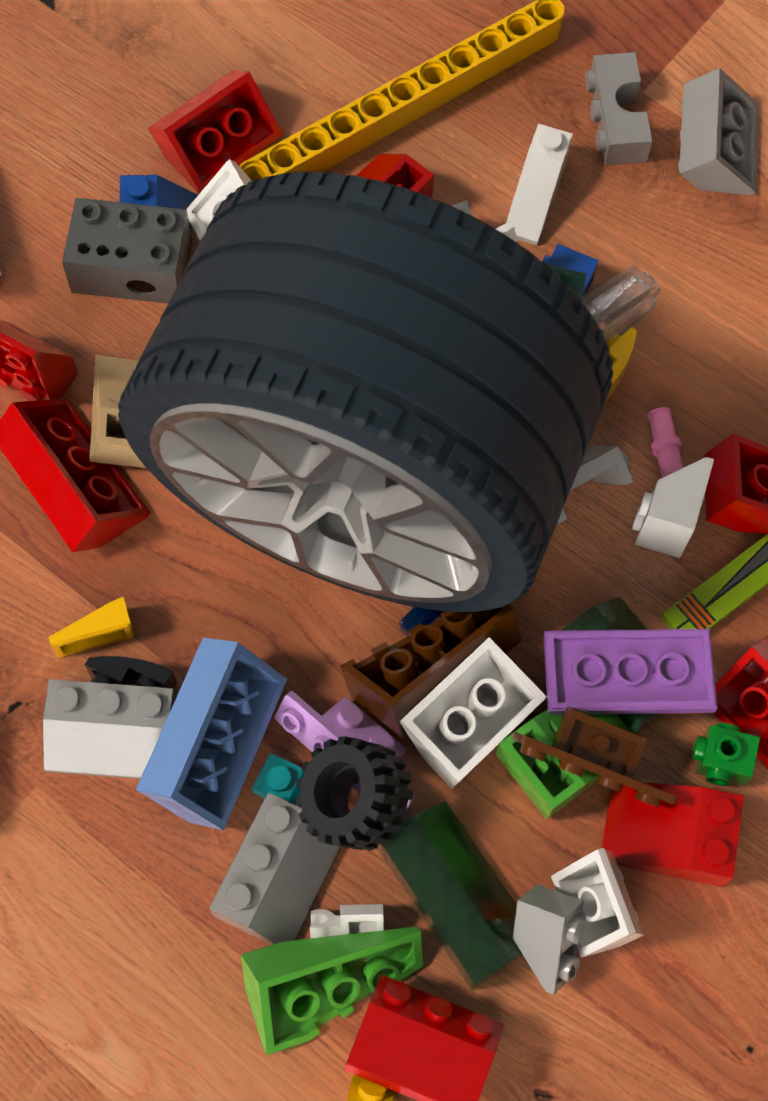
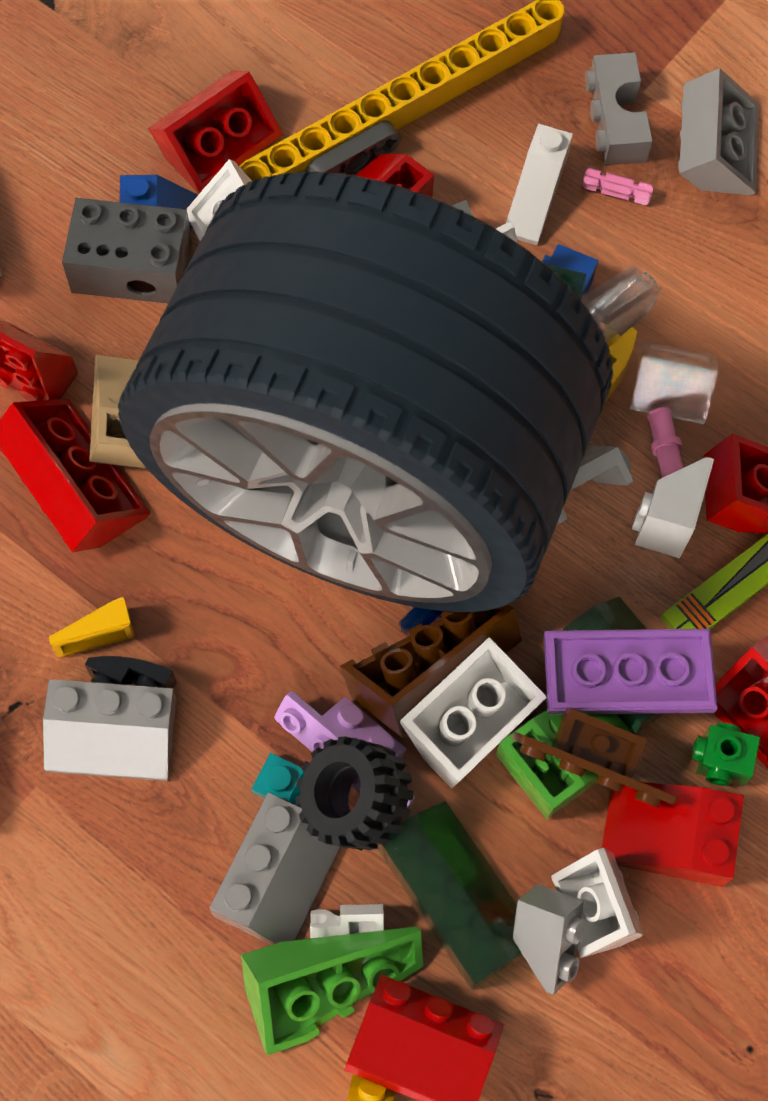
(212, 733): medium blue brick -> none
(358, 151): none -> dark grey beam
(617, 186): none -> bright pink axle
(674, 380): none -> clear slope

